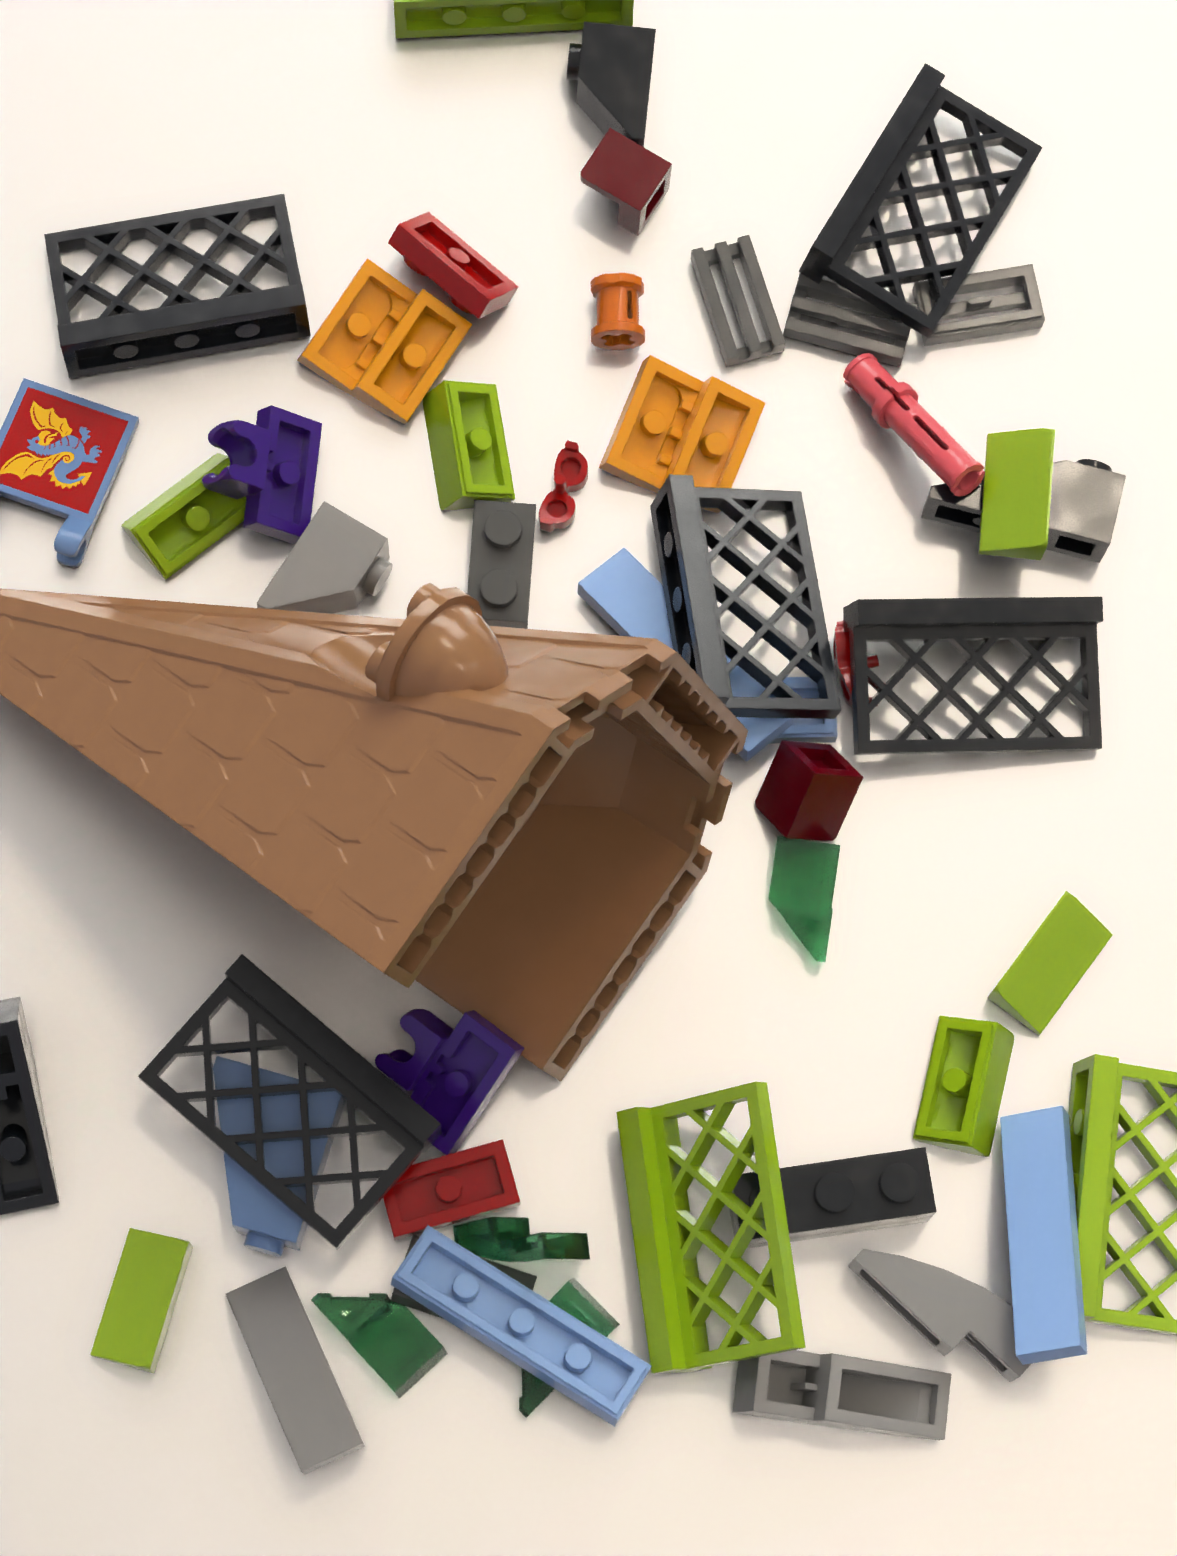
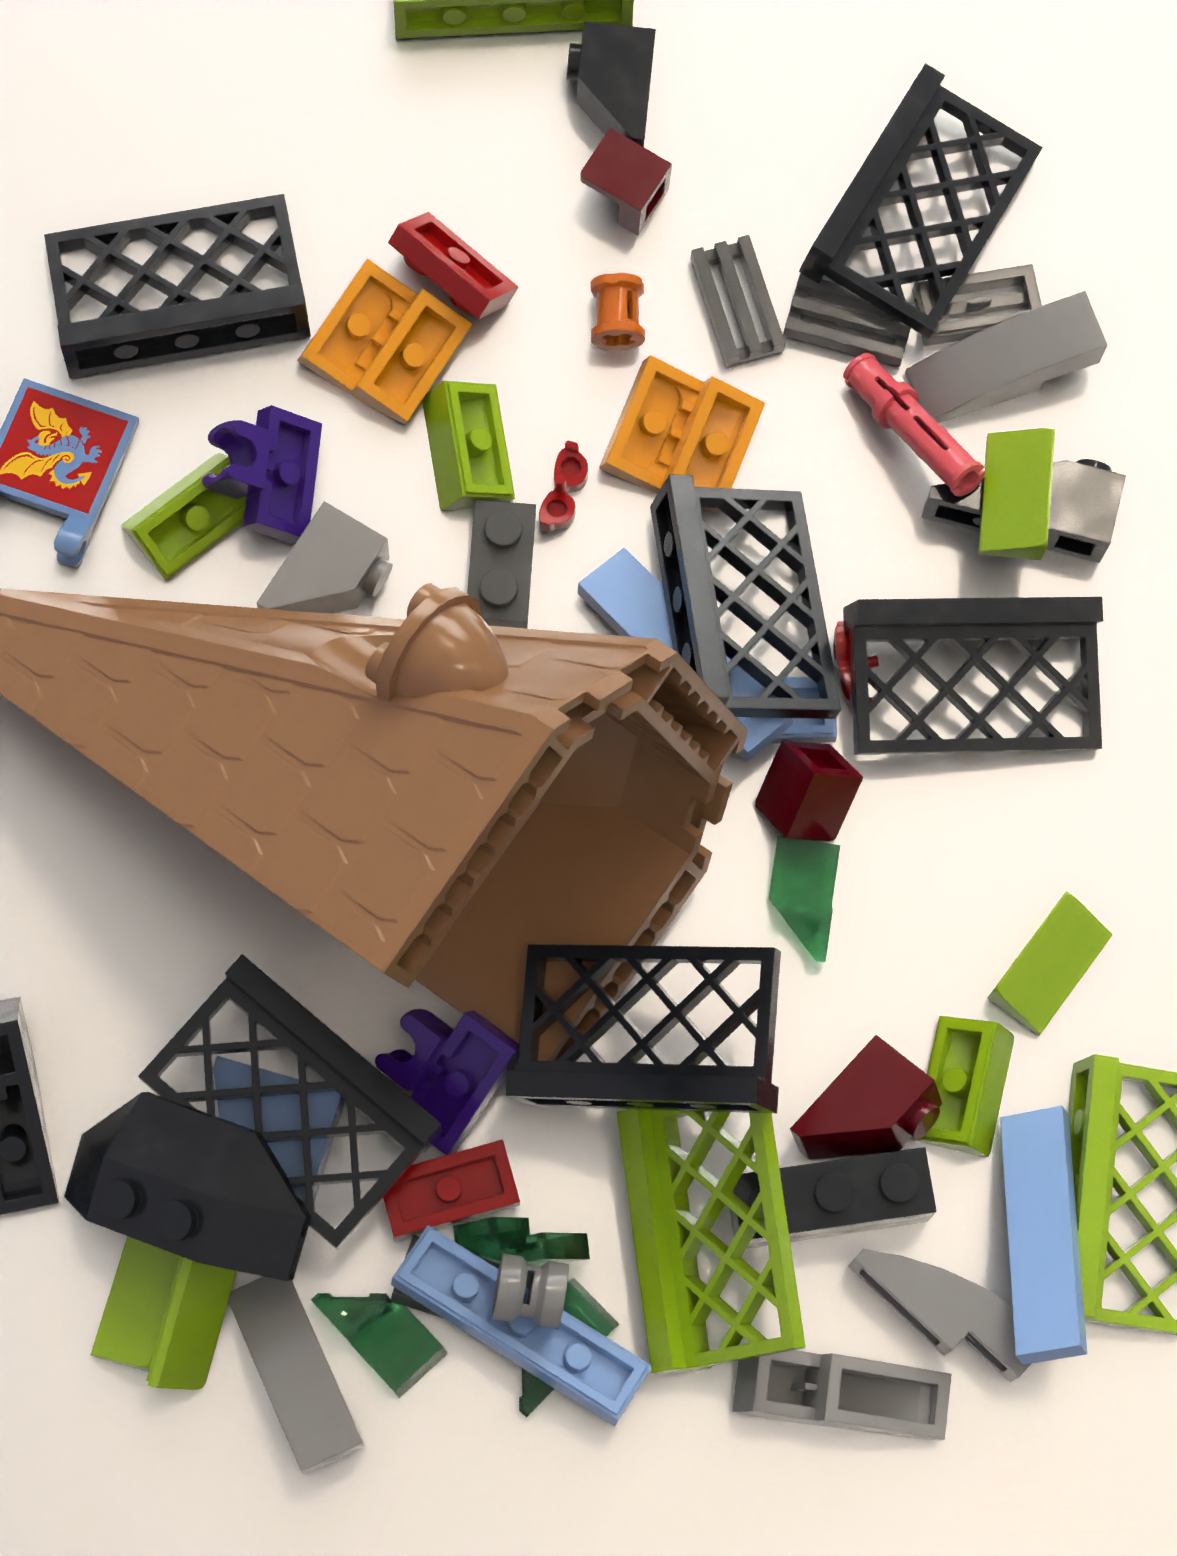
(190, 1187): none -> black wedge
(190, 1326): none -> lime slope
(545, 1292): none -> light grey wheel
(659, 1084): none -> black fence
(869, 1107): none -> dark red slope
(1009, 358): none -> light grey slope

